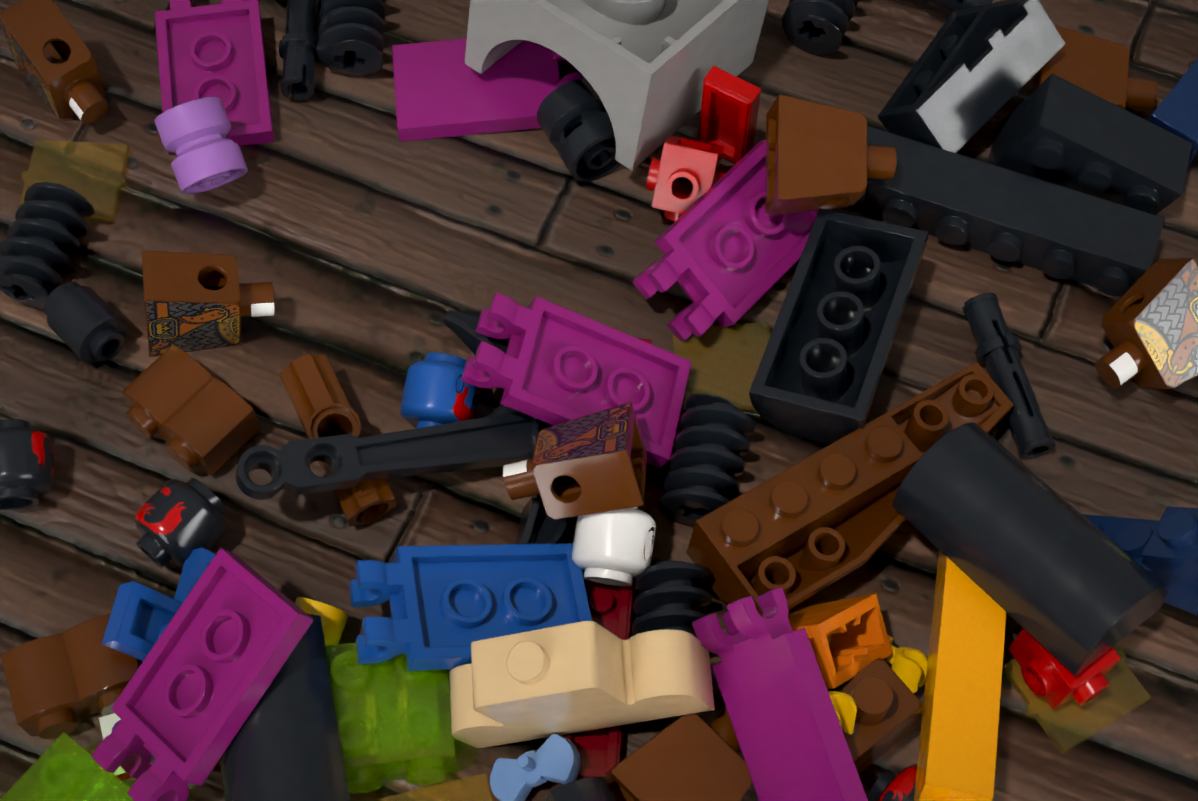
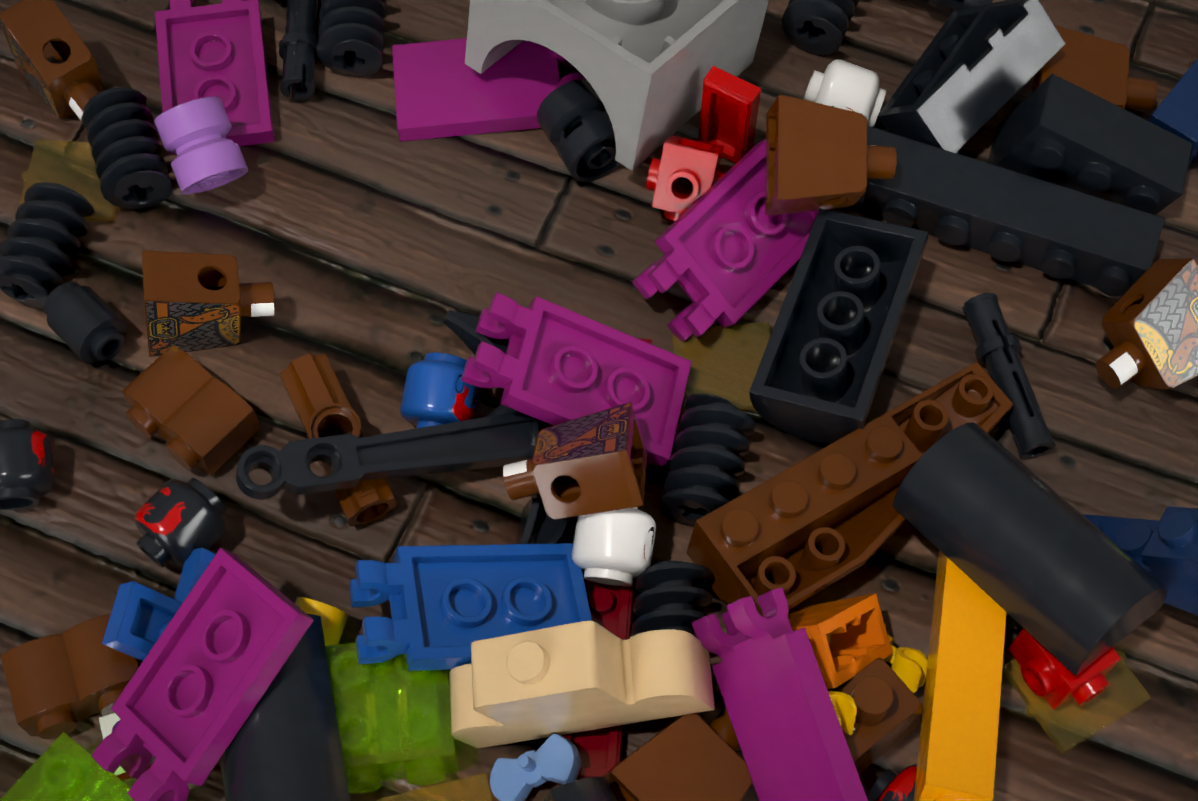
(126, 149): none -> black piece
(847, 88): none -> white head

